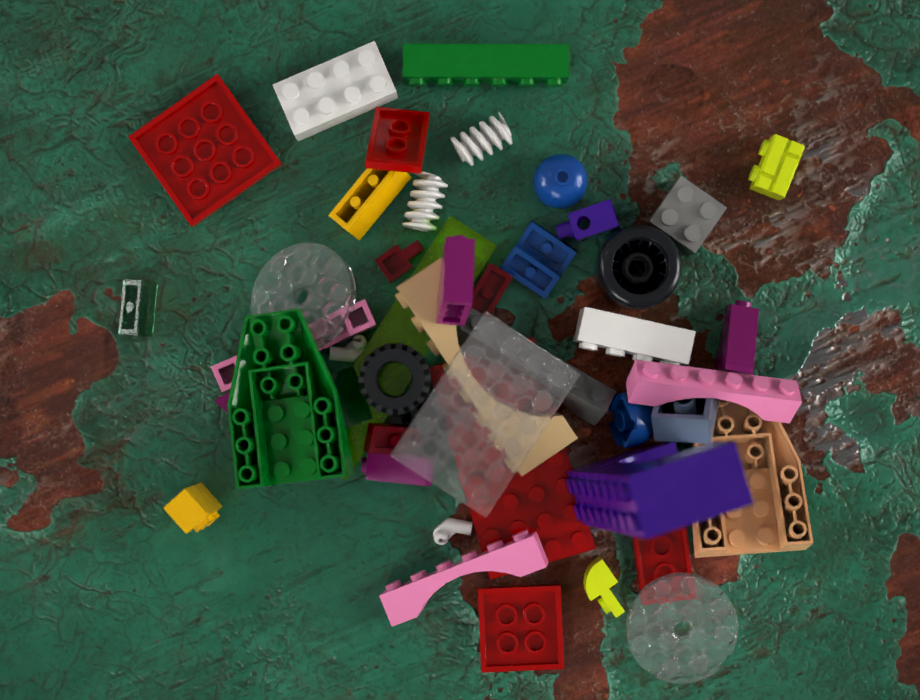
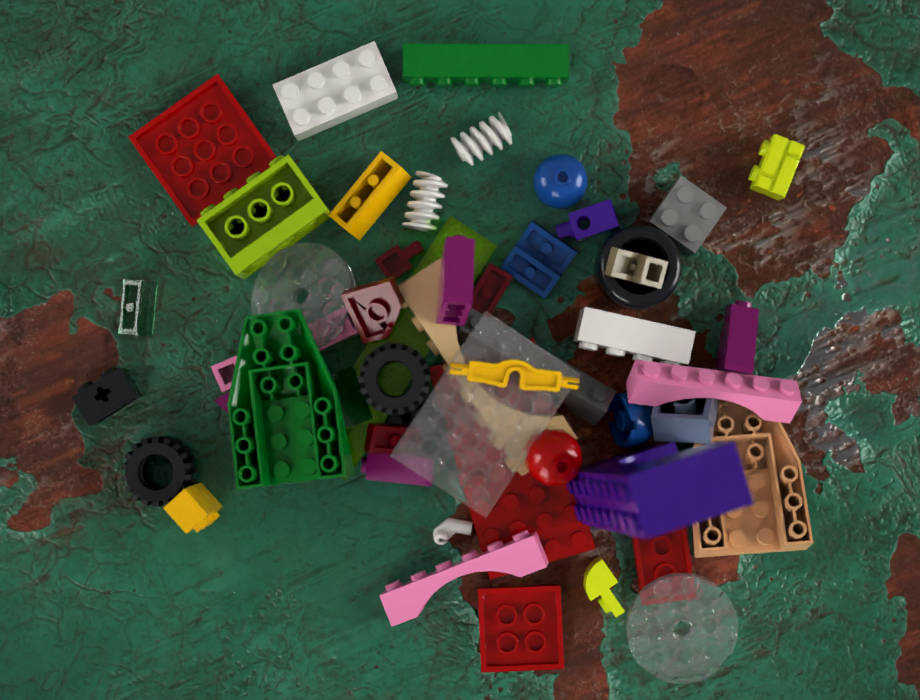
(90, 399): none -> black brick
(137, 477): none -> black tyre
(280, 227): none -> lime brick
(351, 351): white arm -> none
(374, 308): none -> plate
(397, 140): red tile -> none
(498, 375): none -> yellow piece
(554, 458): none -> red cylinder
(636, 267): none -> dark tan brick

